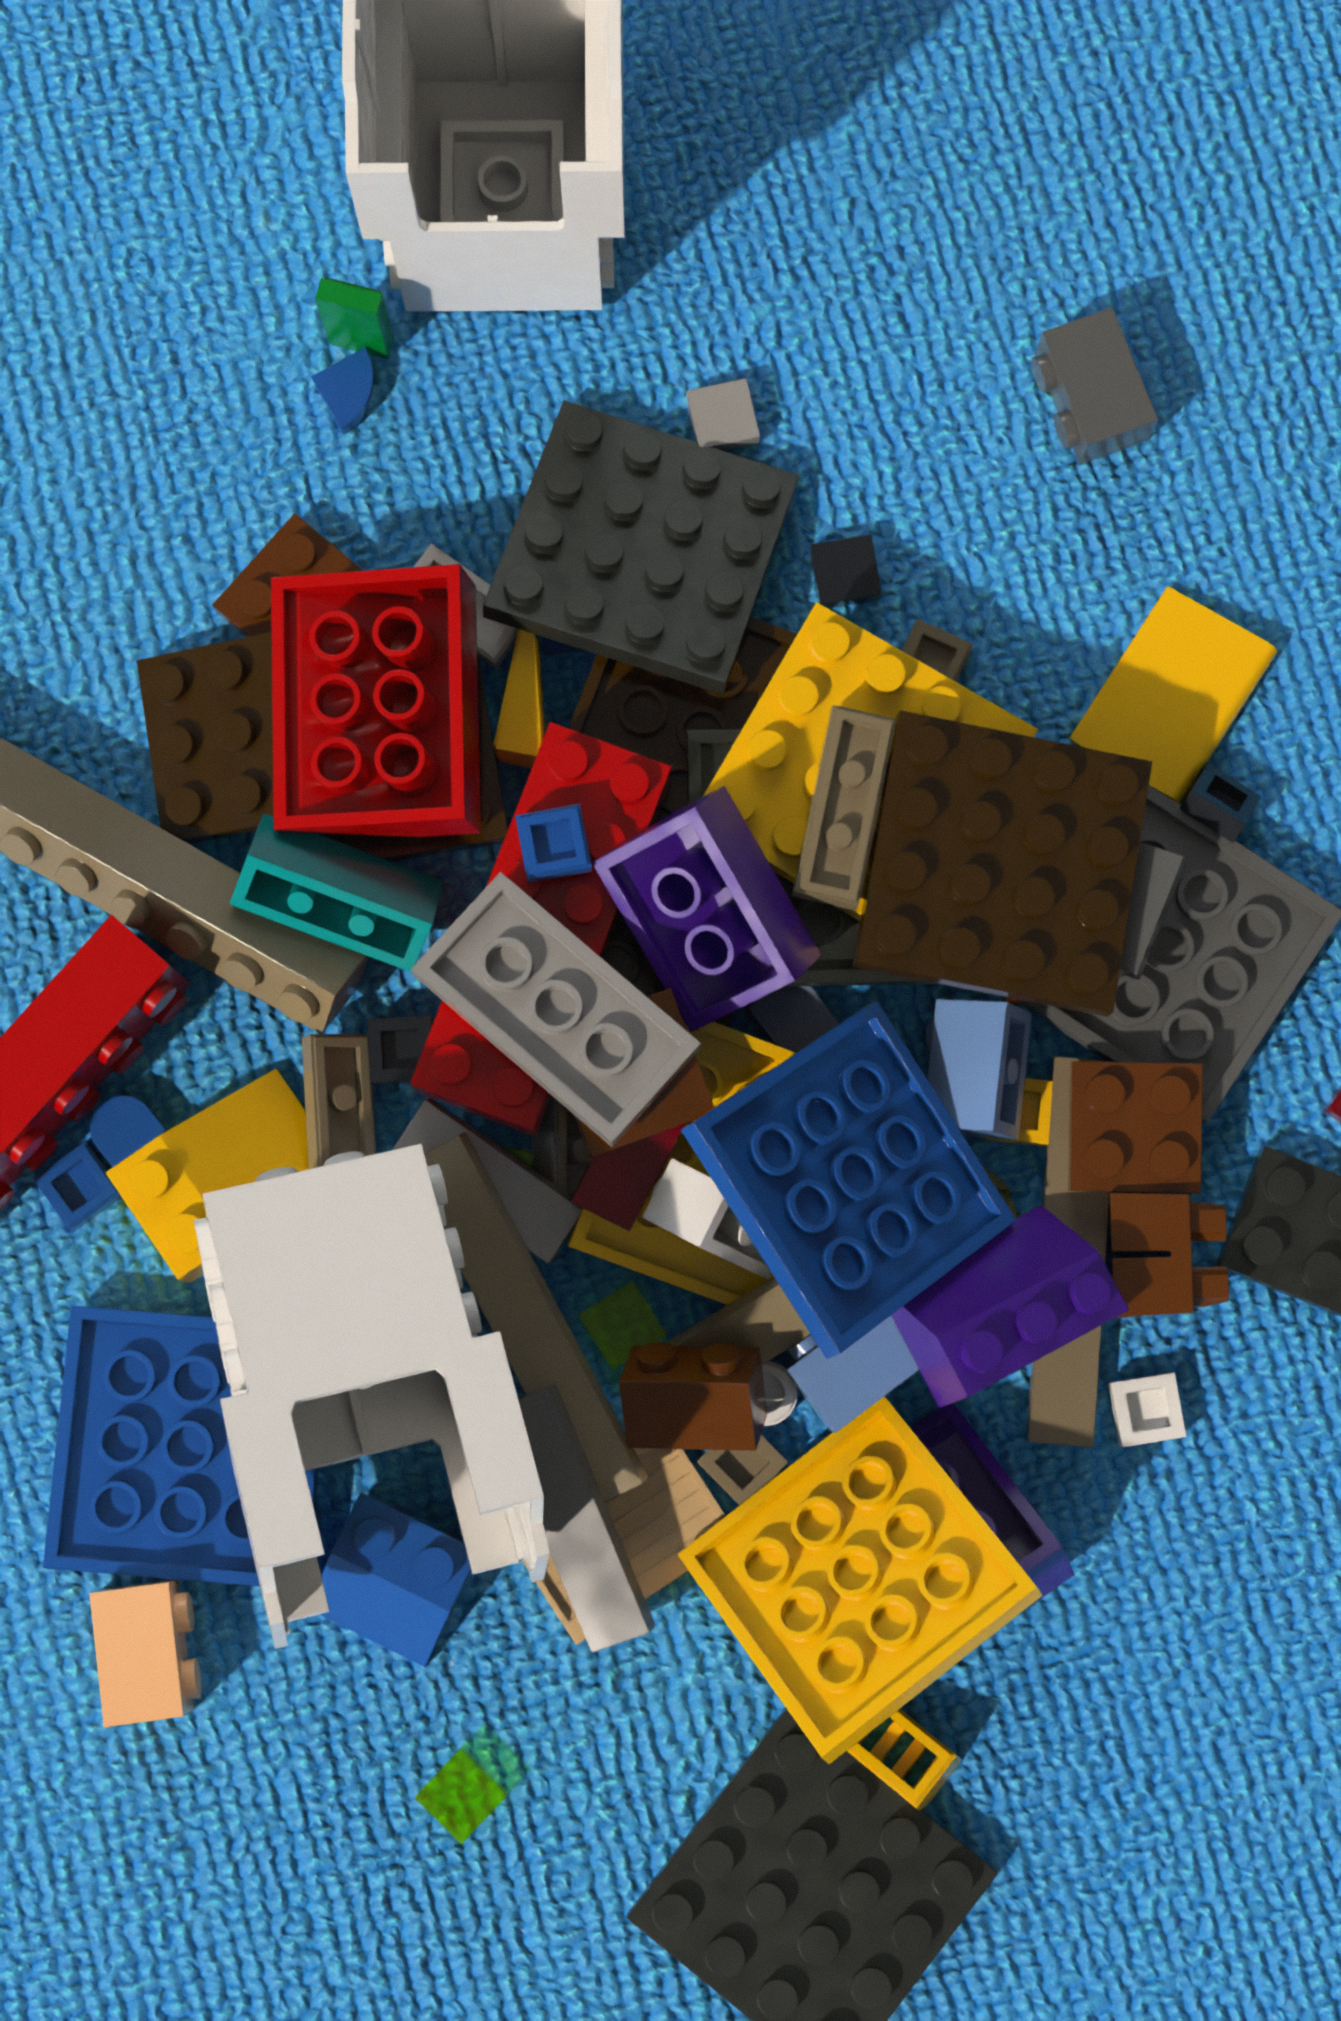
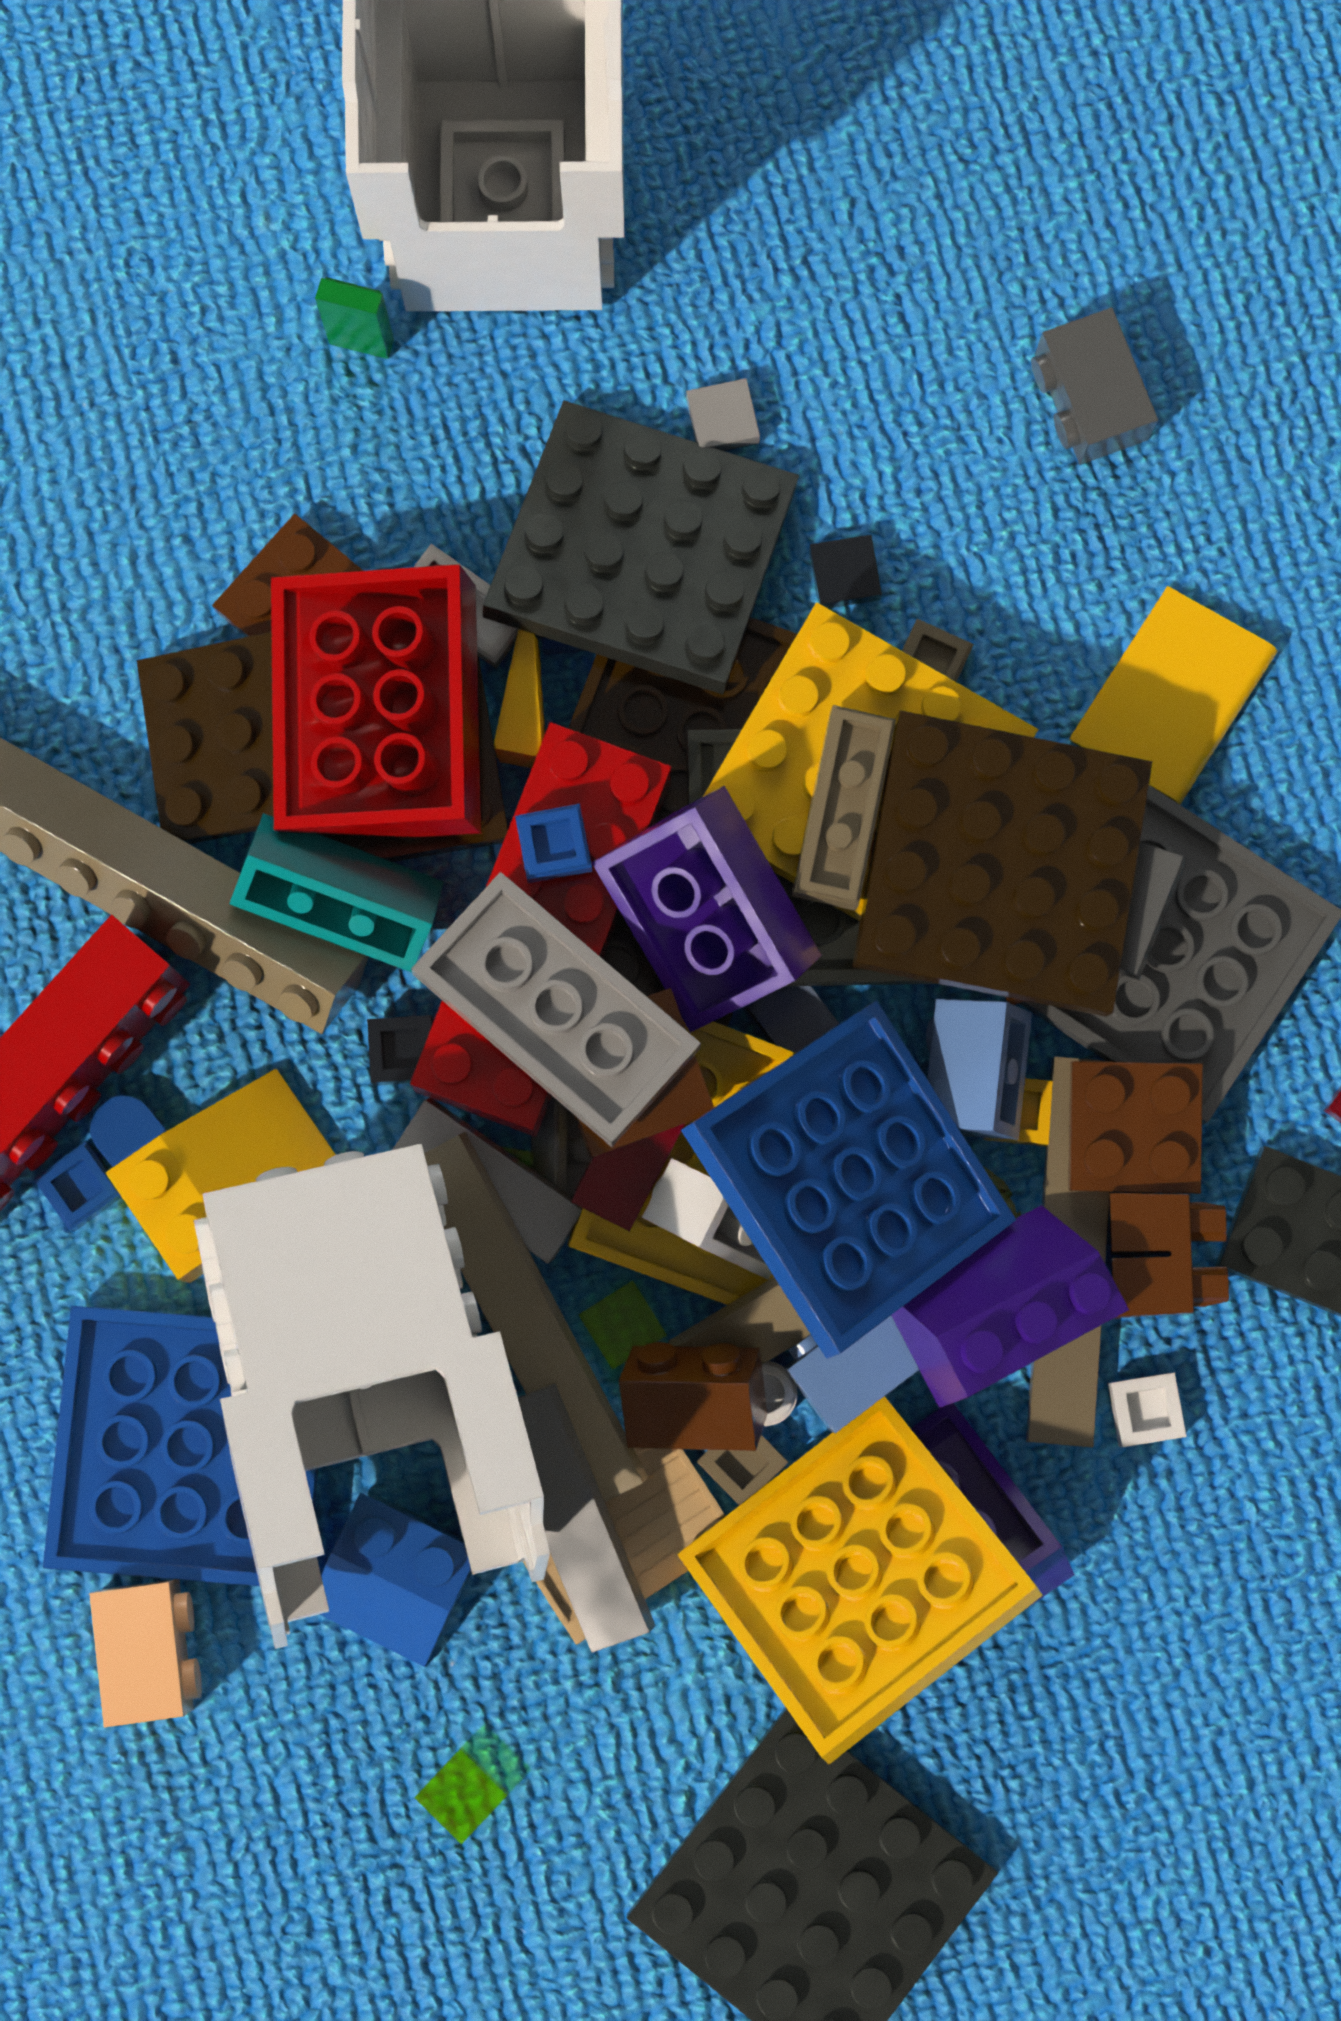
(337, 1096): dark tan tile -> none
(347, 389): blue tile -> none
(931, 1780): yellow slope -> none
(1220, 802): black tile -> none

